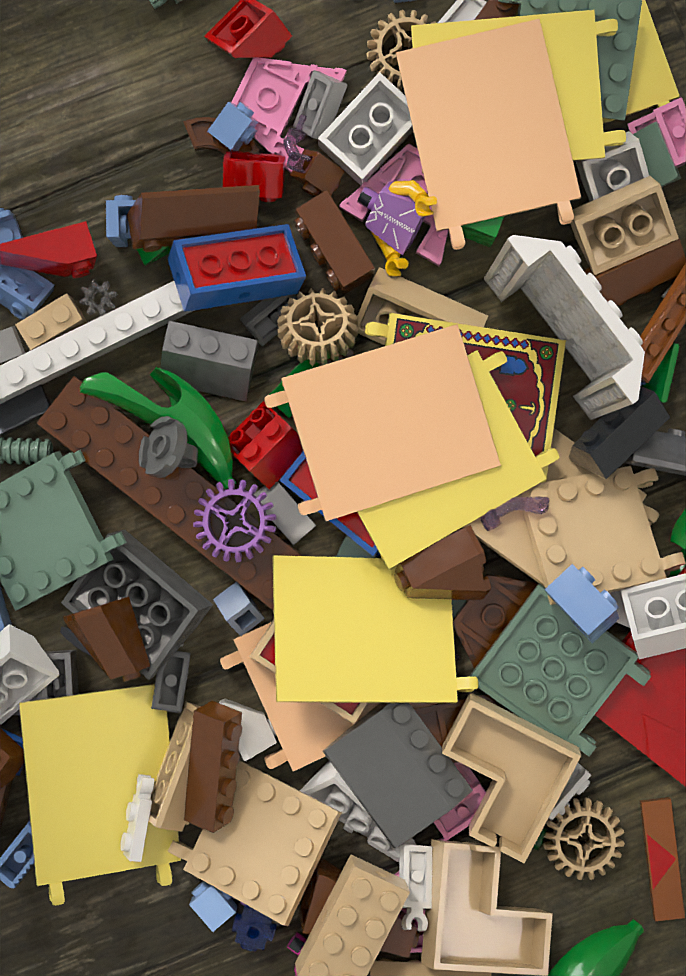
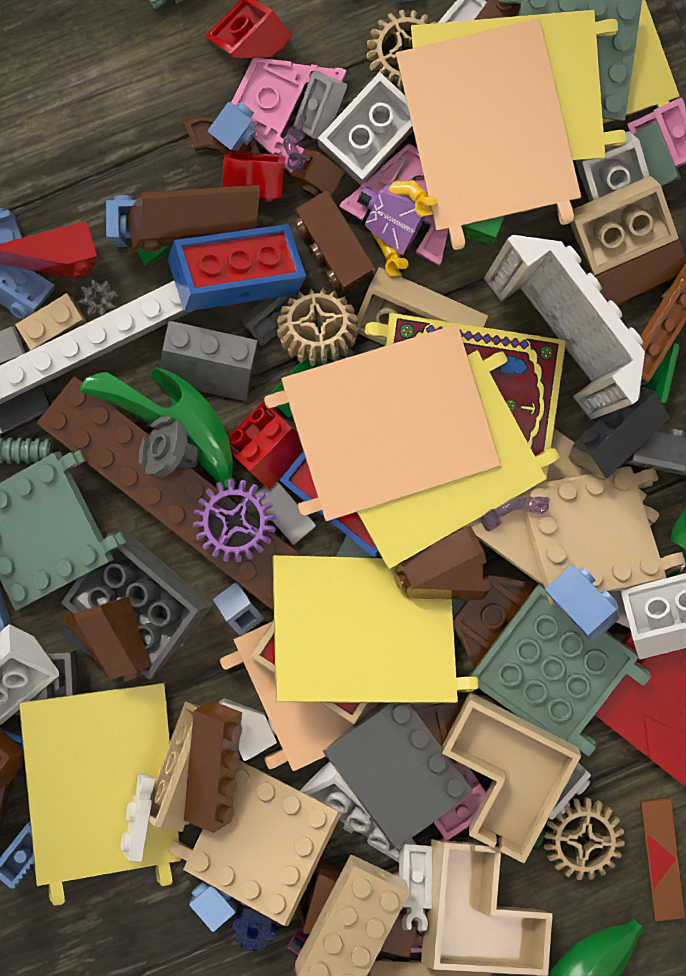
(171, 683): dark grey slope -> none

